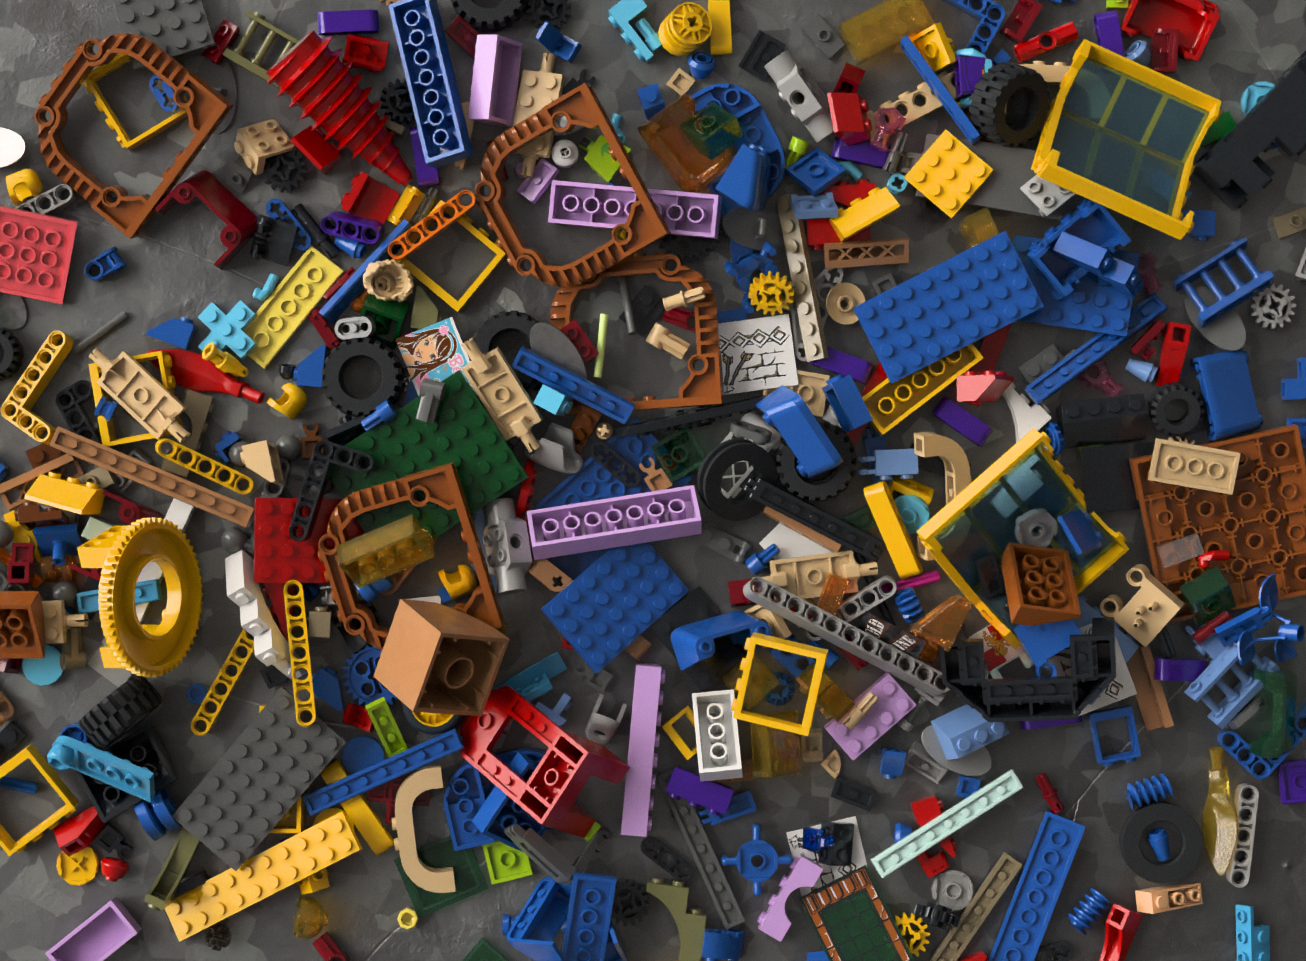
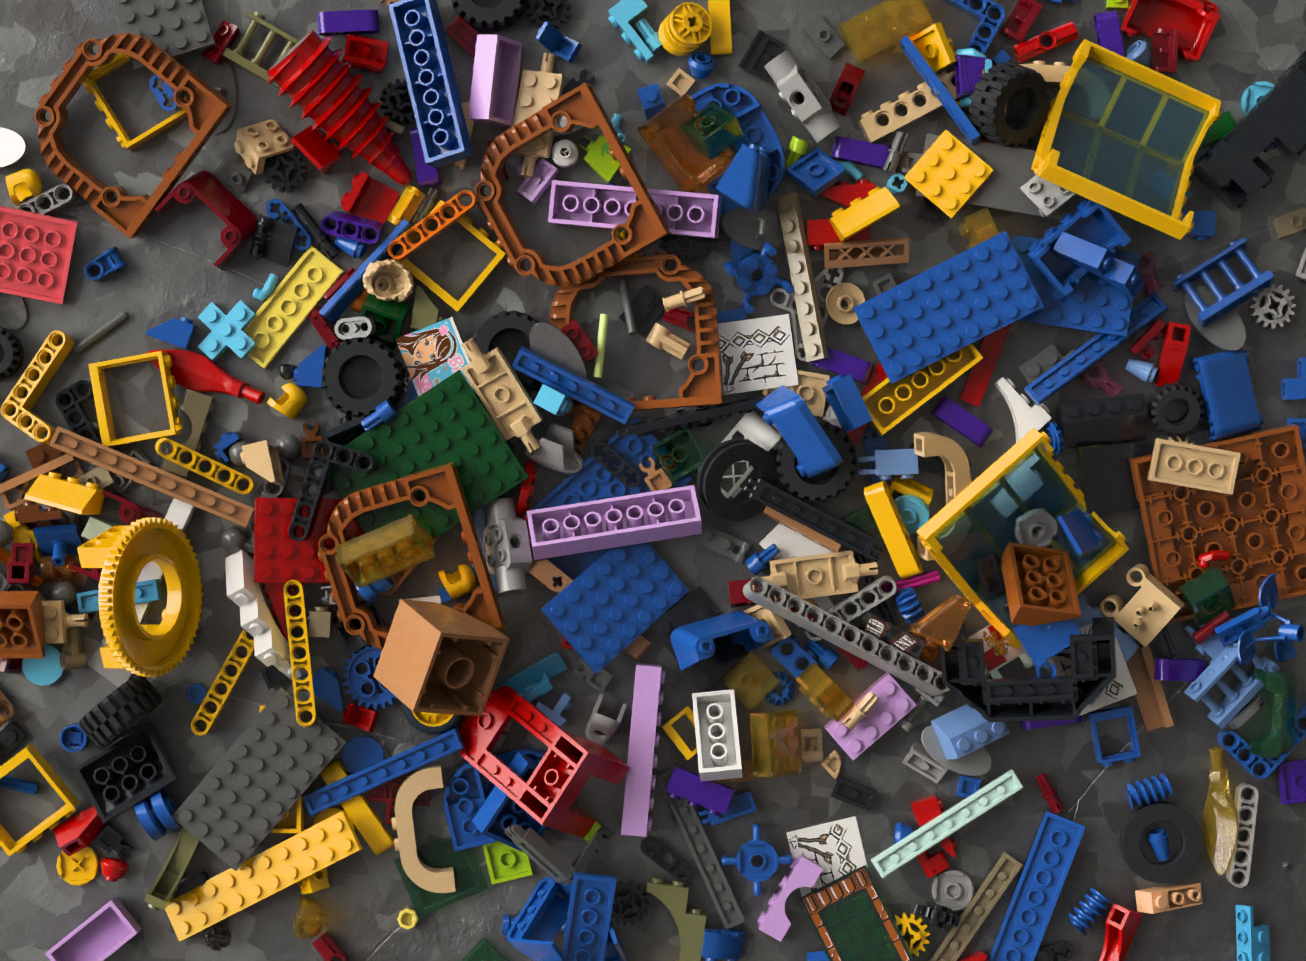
(103, 766): dark azure plate -> none
(106, 408): blue wheel -> none
(140, 394): tan plate -> none
(224, 360): yellow piece -> none
(310, 591): blue hinge -> none
(386, 727): lime plate -> none
(431, 395): dark grey piece -> none
(604, 430): tan axle -> none
(747, 430): dark grey plate -> none
(771, 293): yellow gear -> none
(789, 646): yellow window -> none
(813, 207): medium blue plate -> none
(815, 840): clear blue plate -> none
(832, 593): clear orange tile -> none
(841, 852): black bracket -> none
(850, 117): red slope -> none
(886, 128): clear pink connector -> none
(892, 762): blue slope -> none
(982, 386): slope -> none
(1180, 550): clear tile -> none

